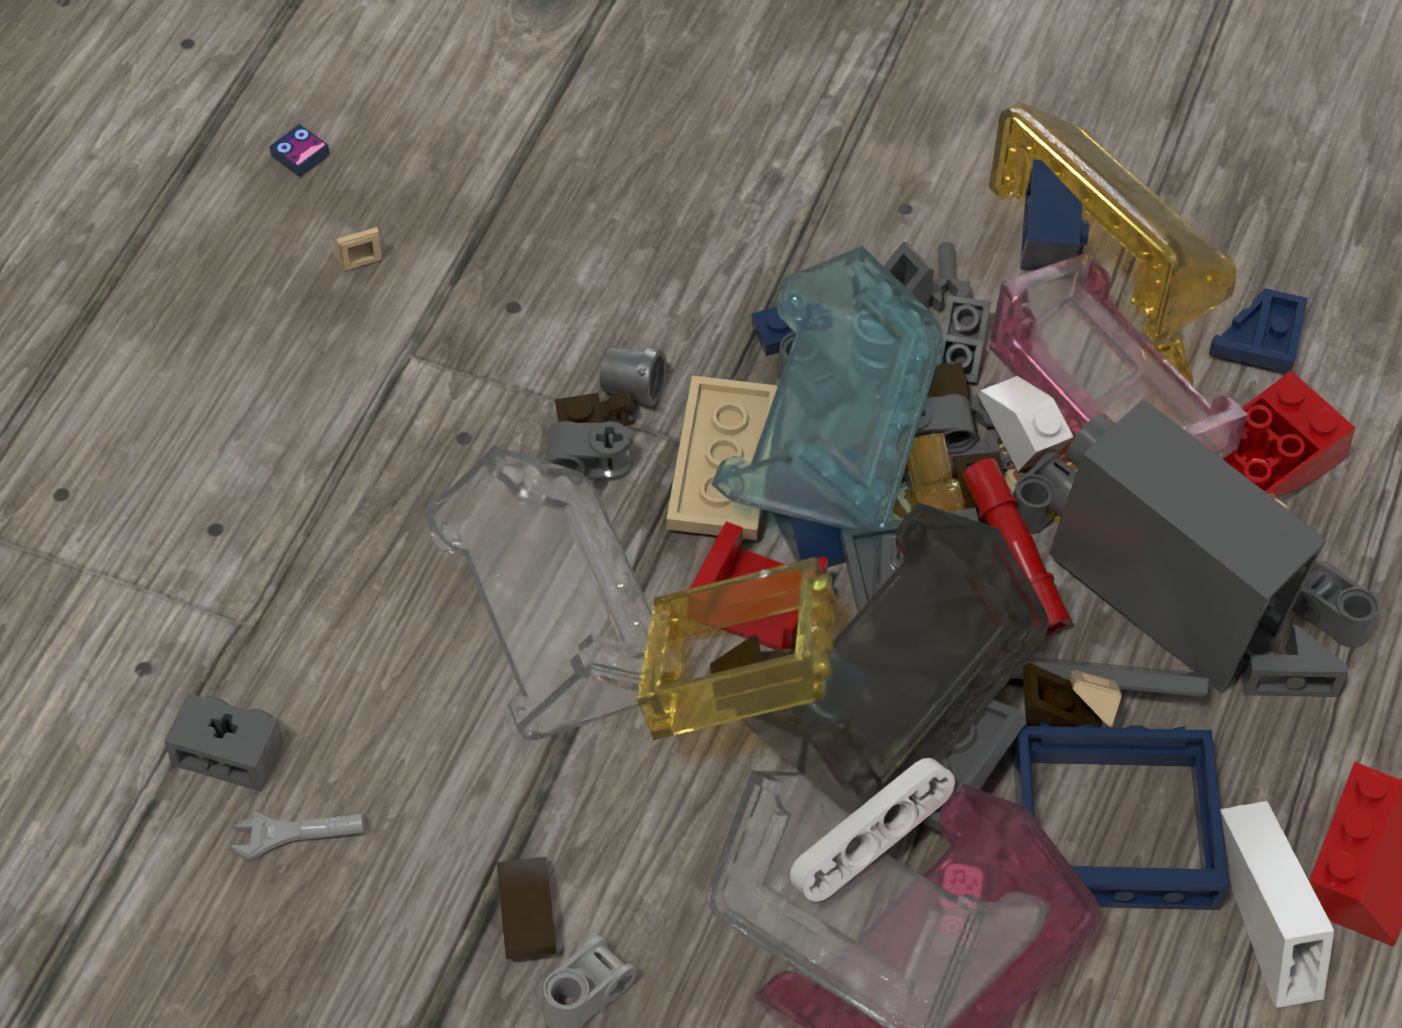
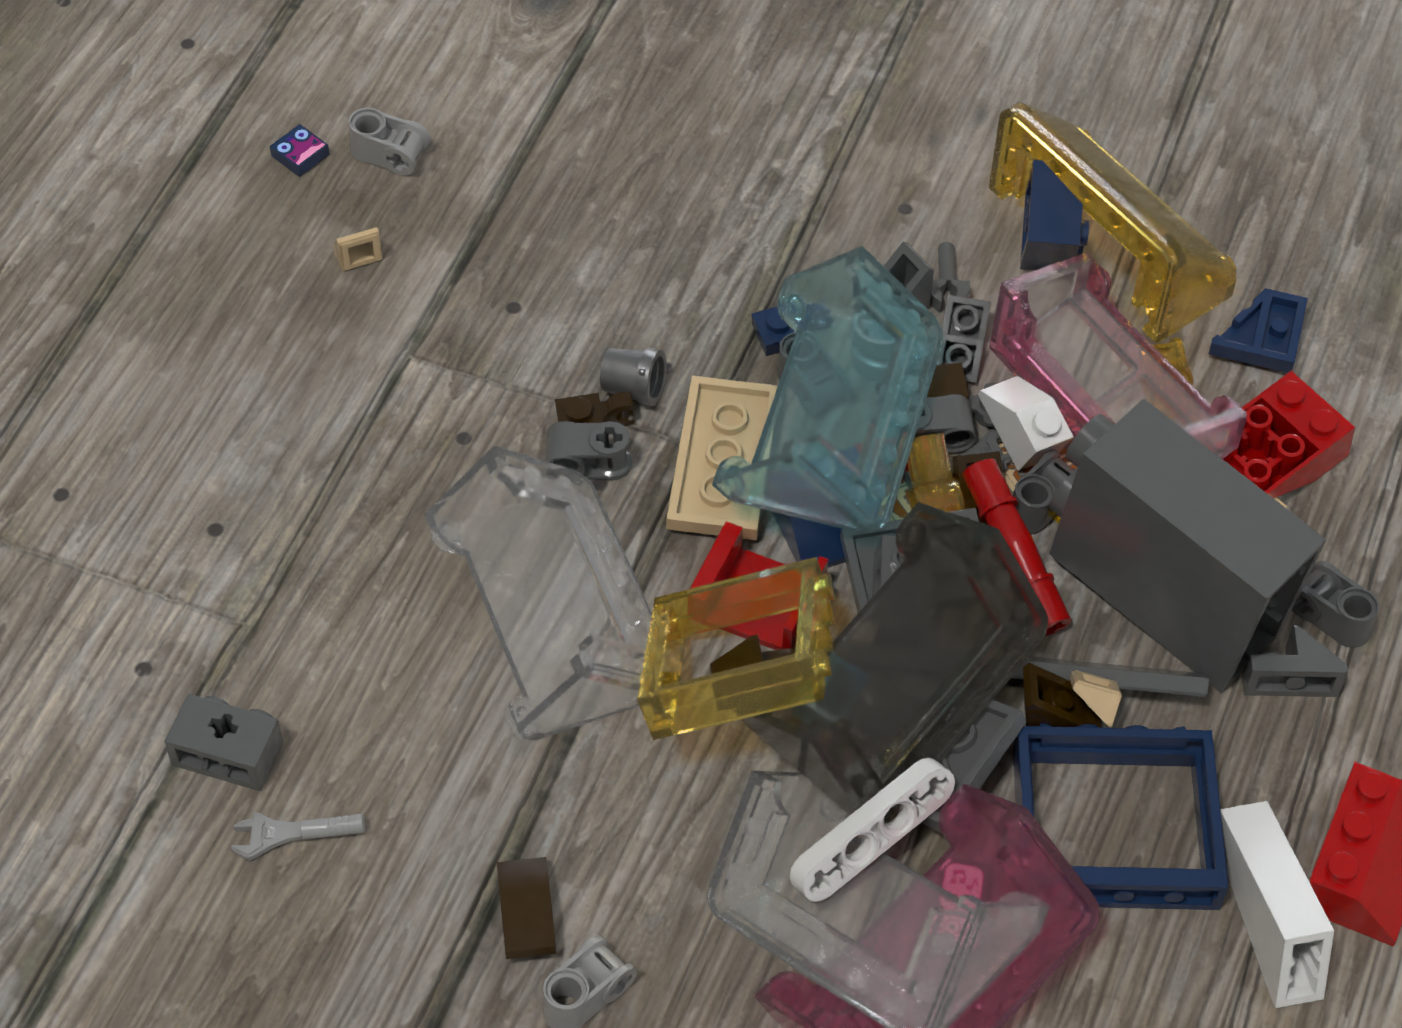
(384, 140): none -> light grey piece

